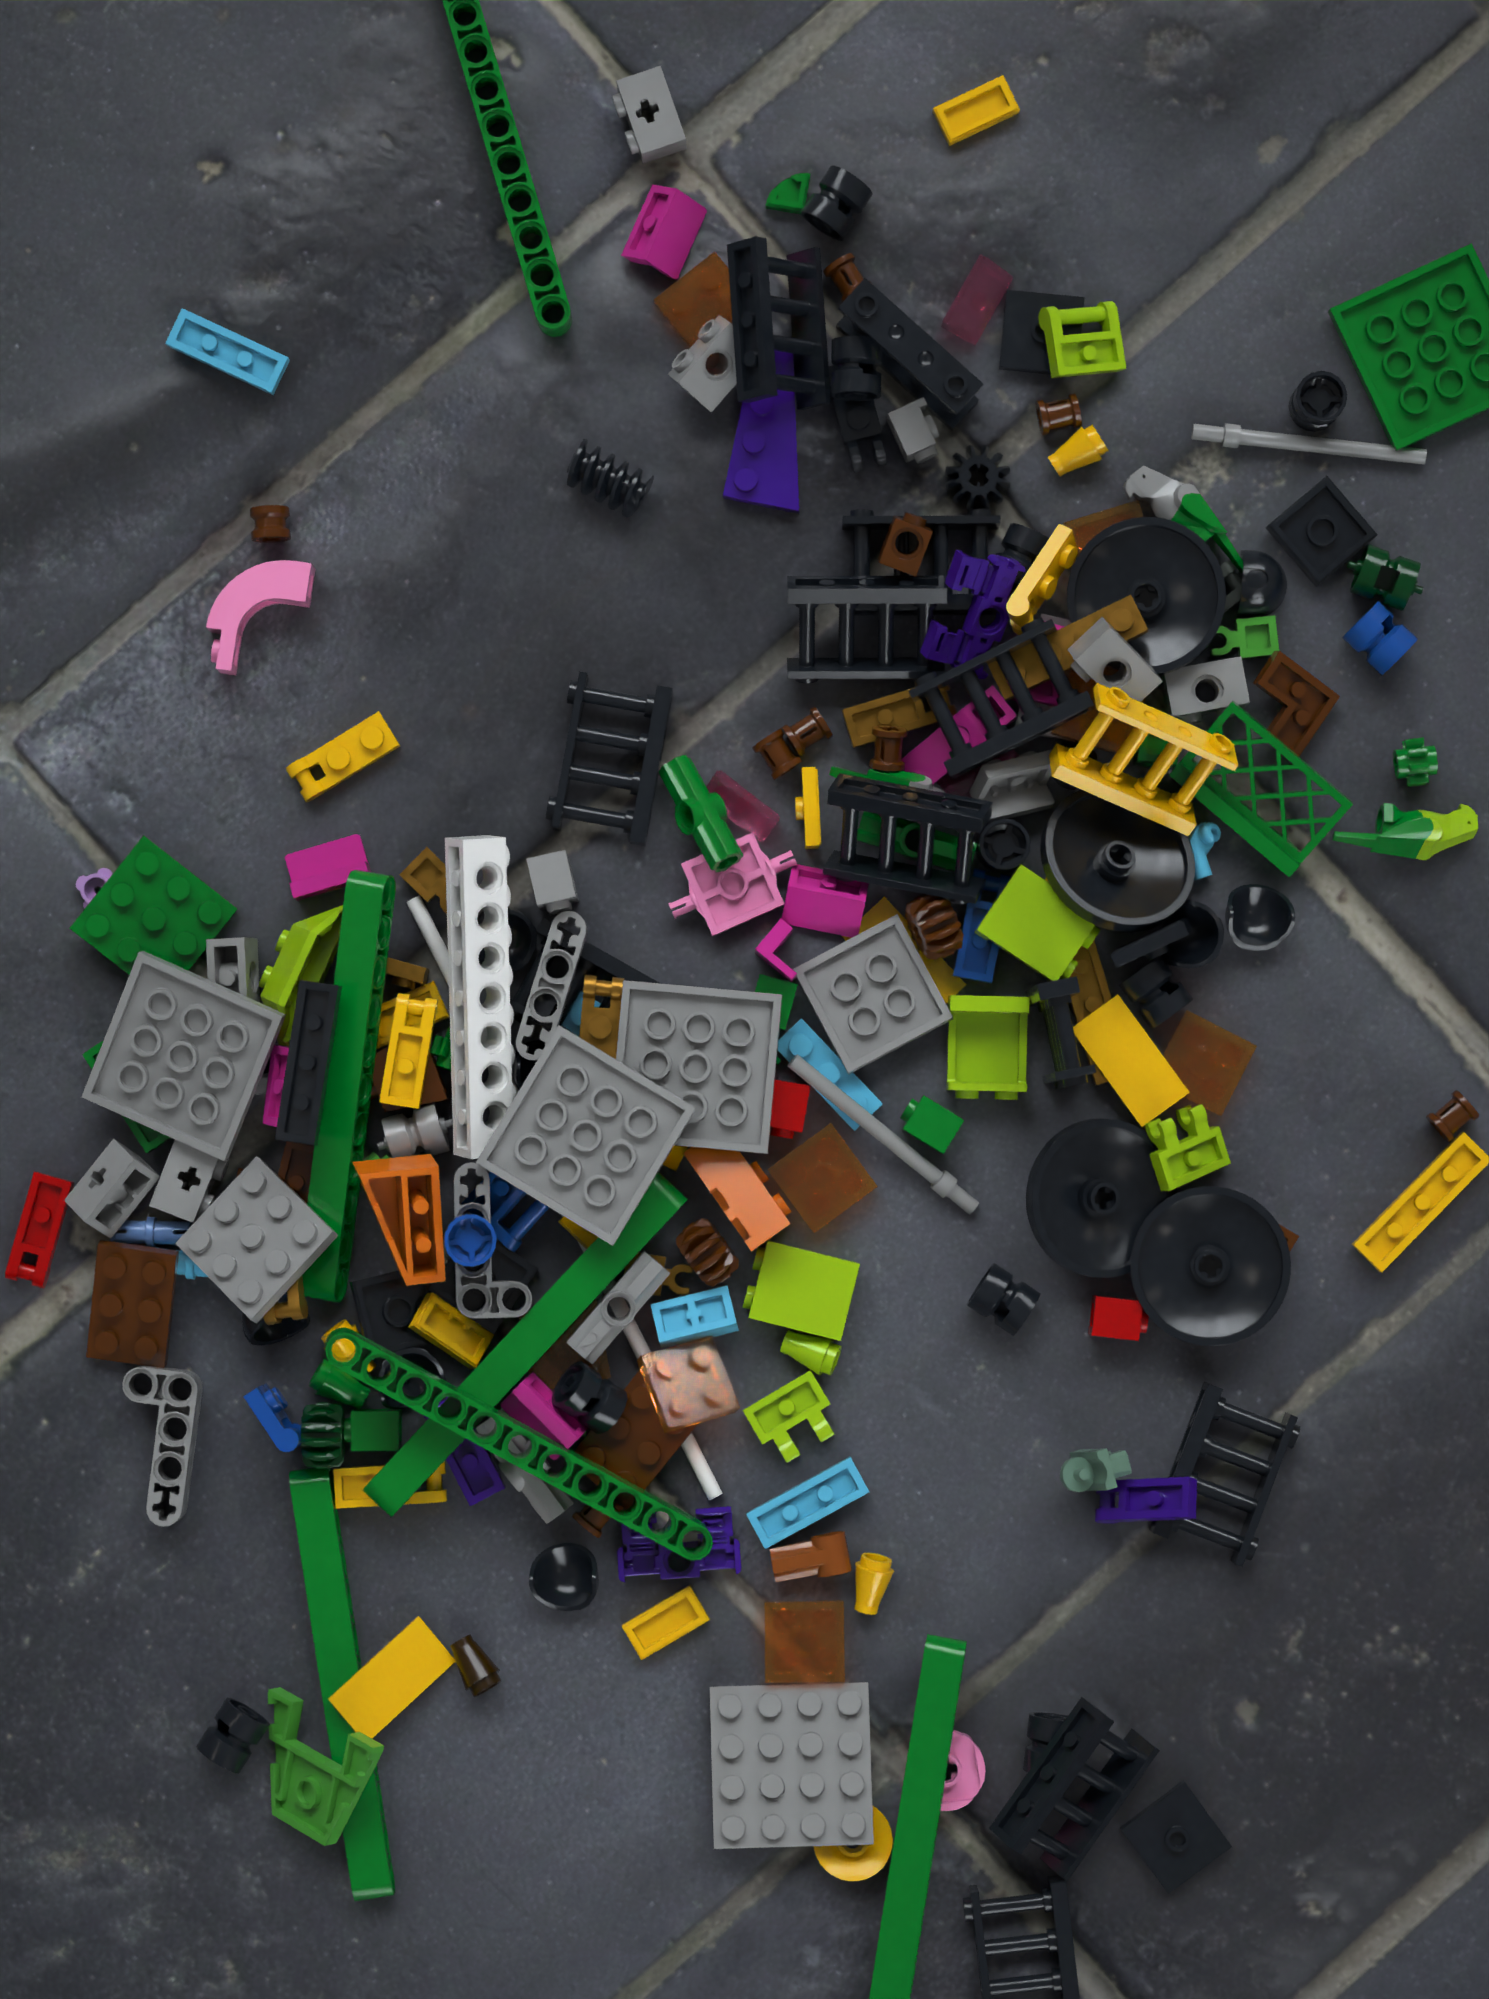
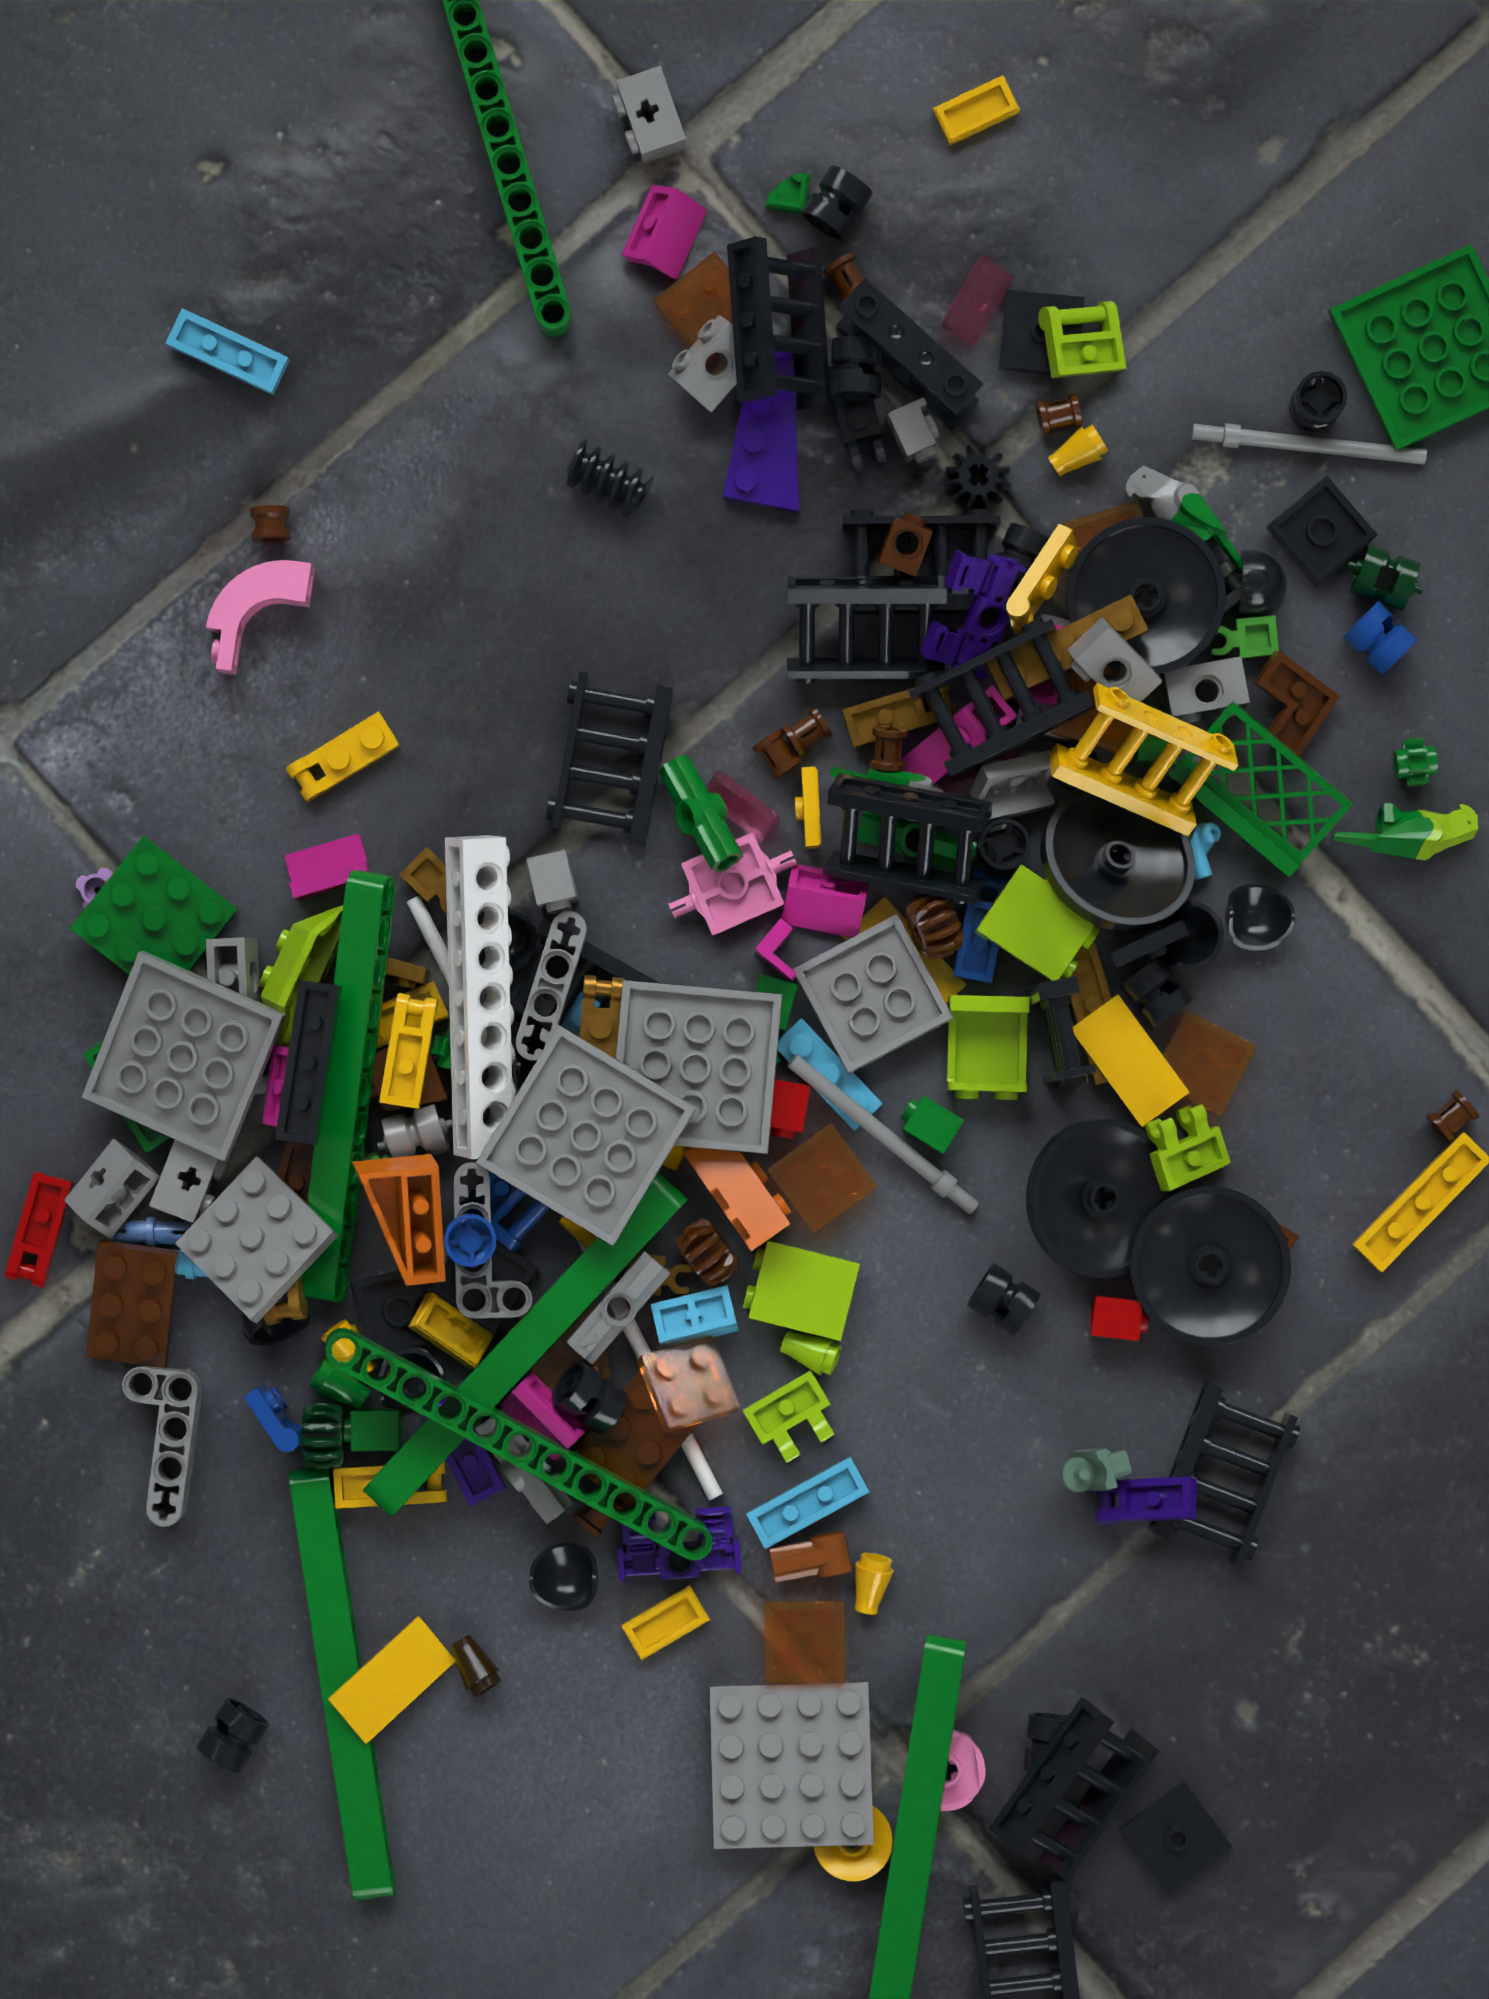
(306, 1785): bright green wing -> none

